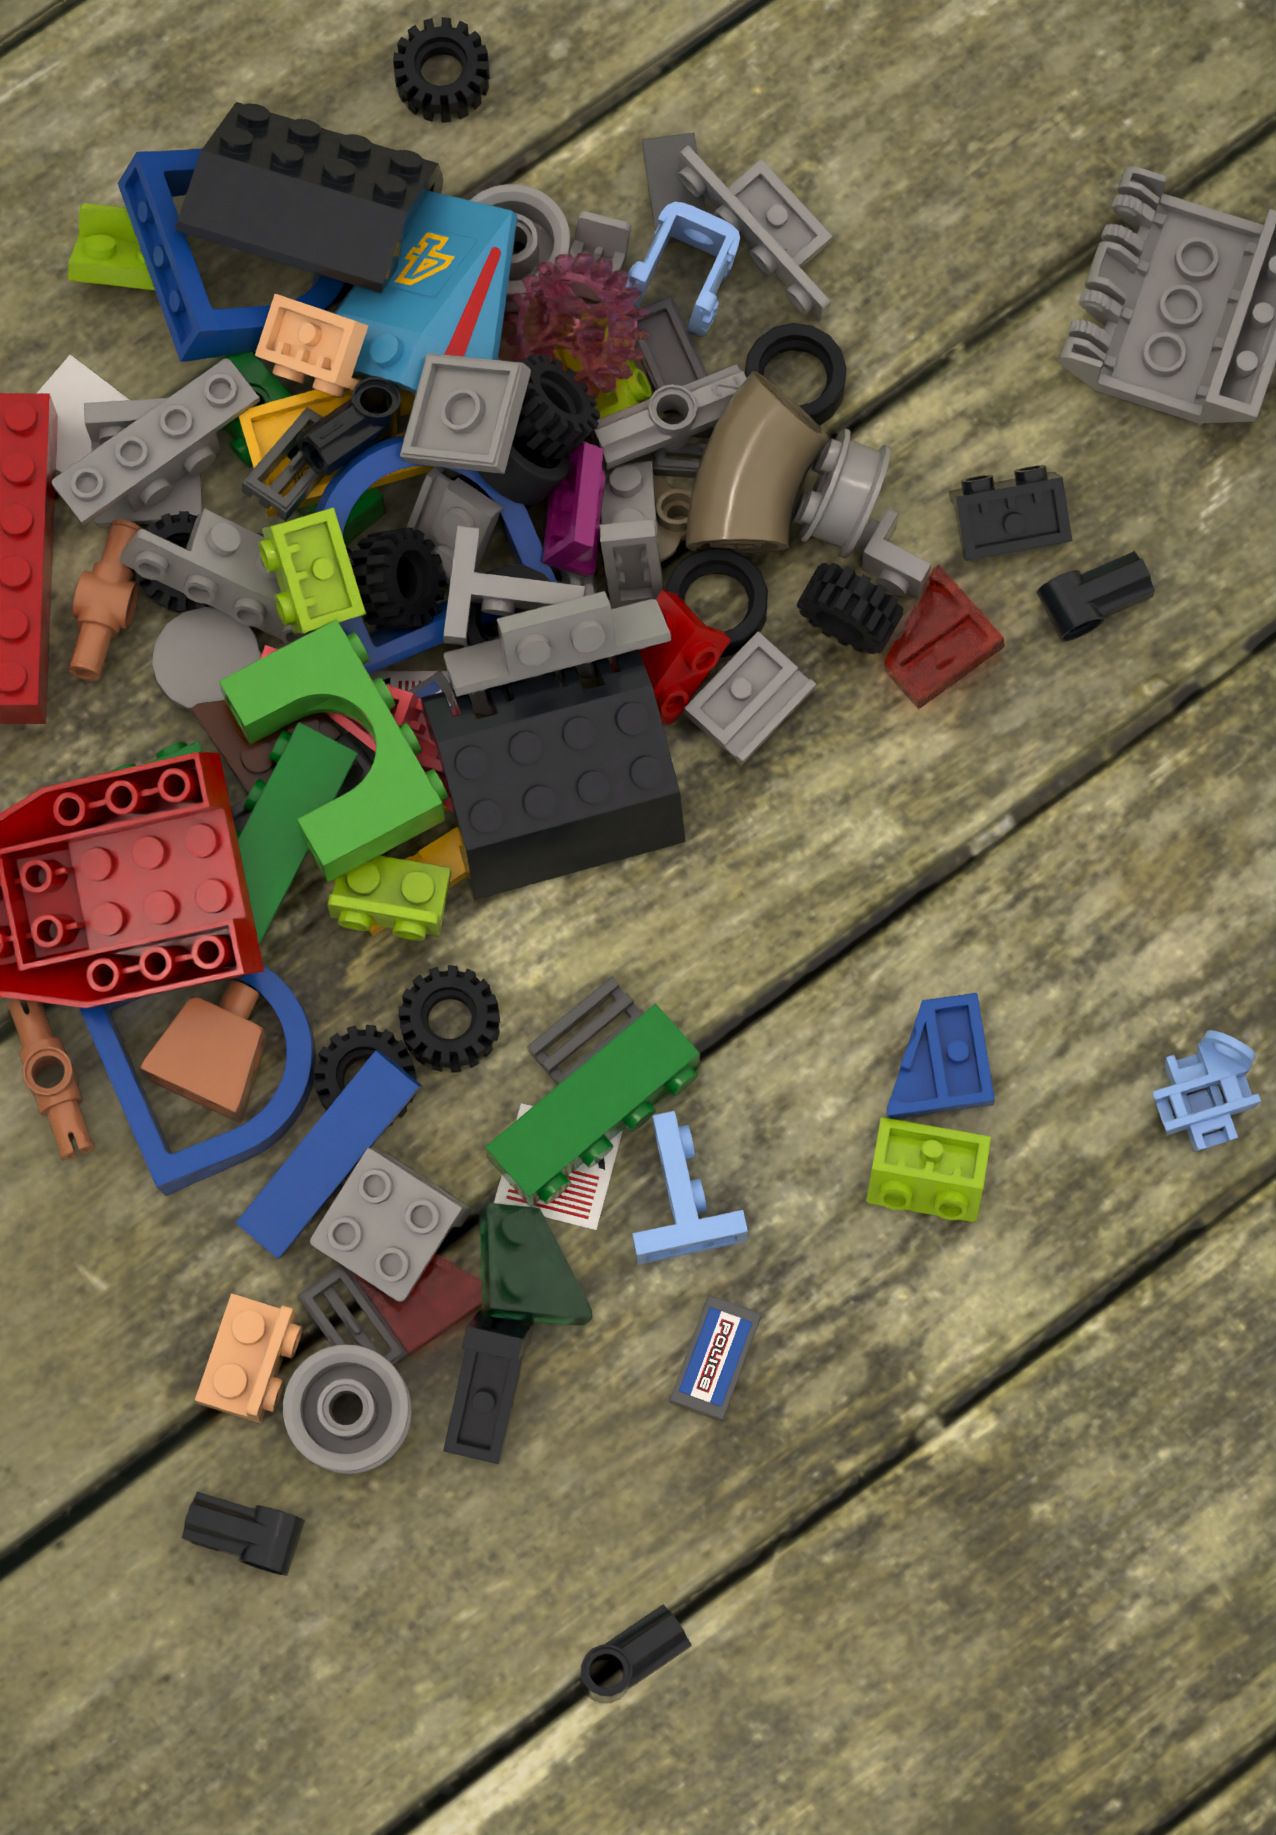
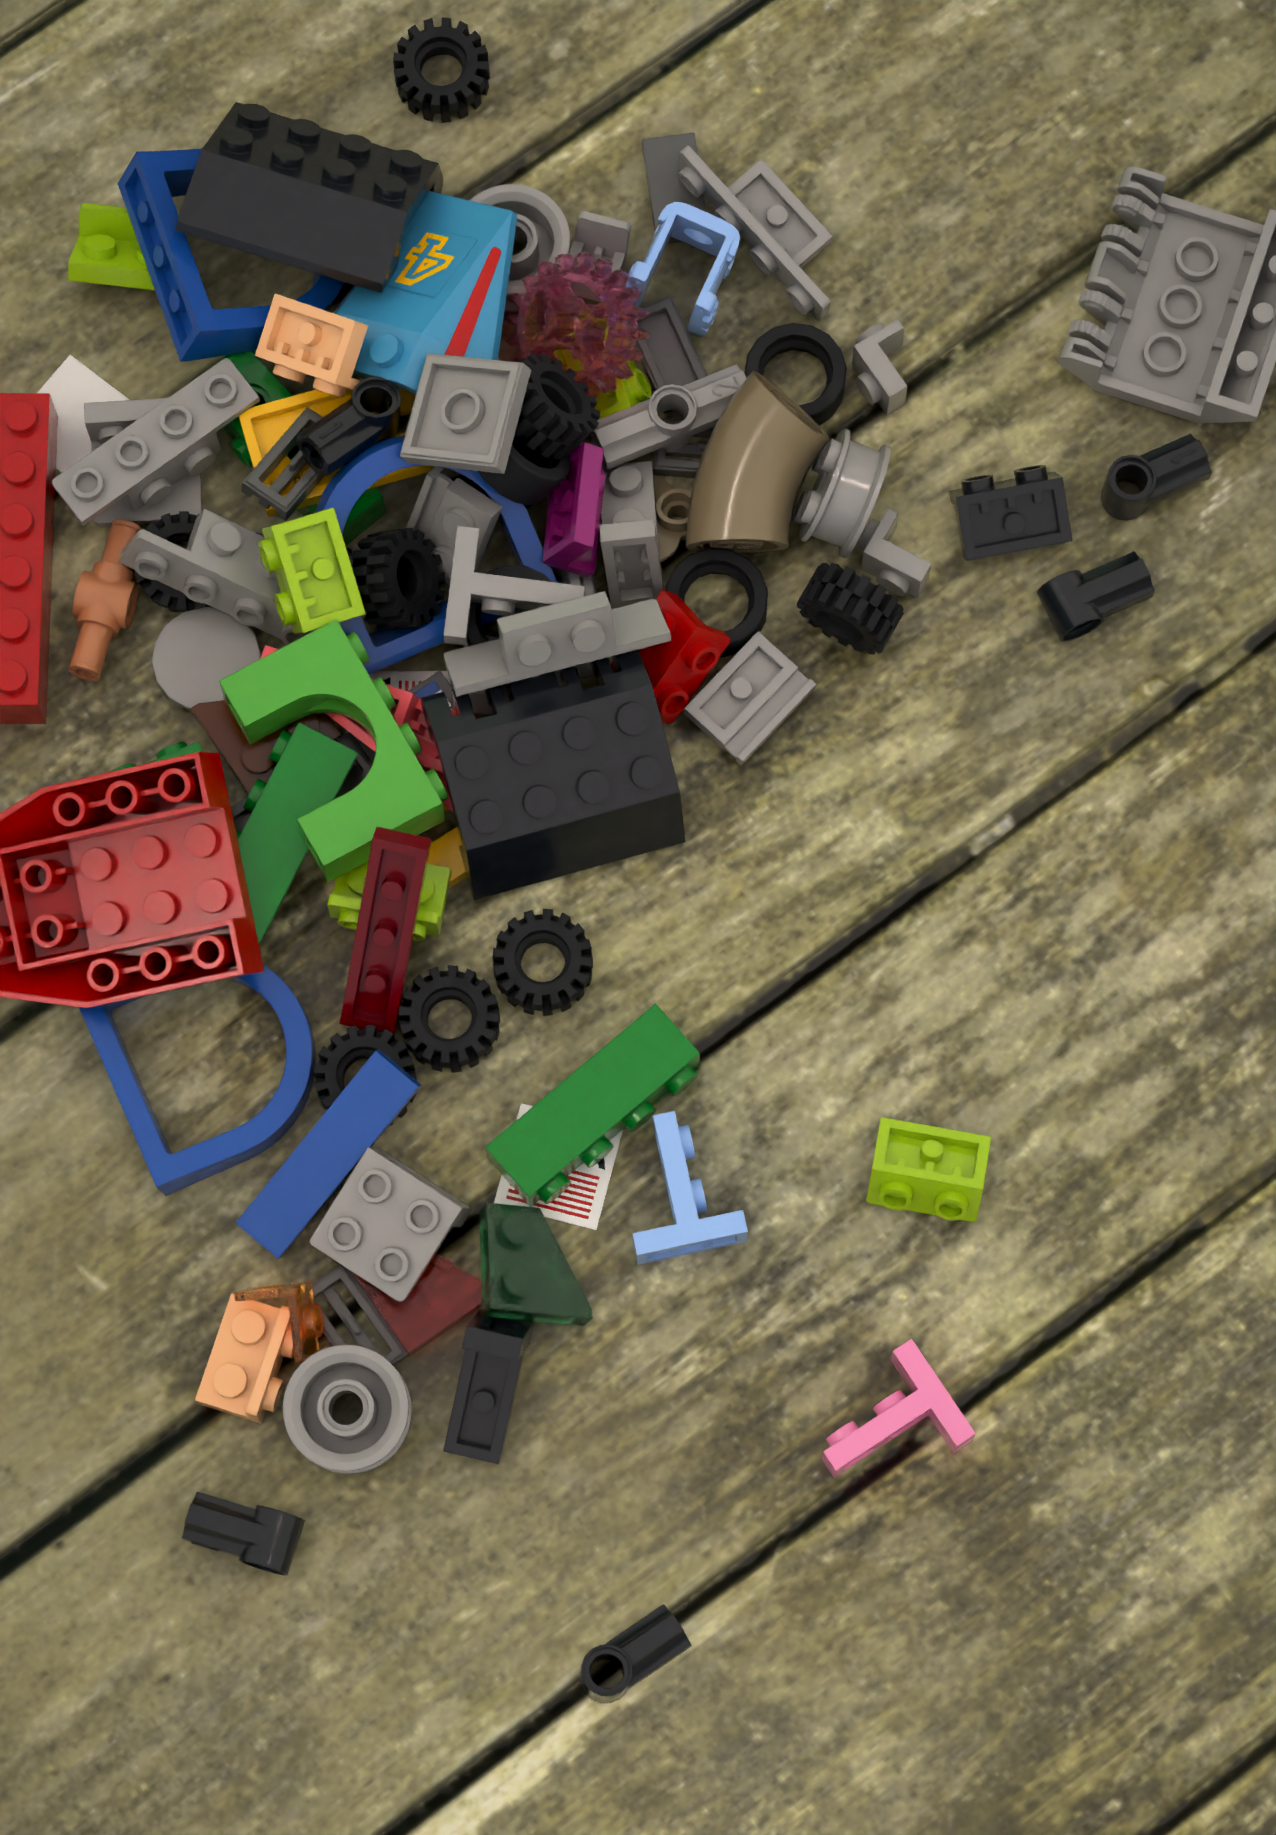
(58, 1102): nougat pin -> none
(211, 1052): nougat torso -> none
(305, 1315): none -> clear orange bracket
(385, 929): none -> dark red plate
(535, 930): none -> black tyre
(608, 989): dark grey tile -> none
(715, 1358): tile -> none
(876, 374): none -> light grey bracket
(899, 1414): none -> bright pink bracket
(940, 641): clear red wing -> none
(943, 1061): blue wing -> none
(1157, 476): none -> black piece
(1217, 1062): light blue piece -> none

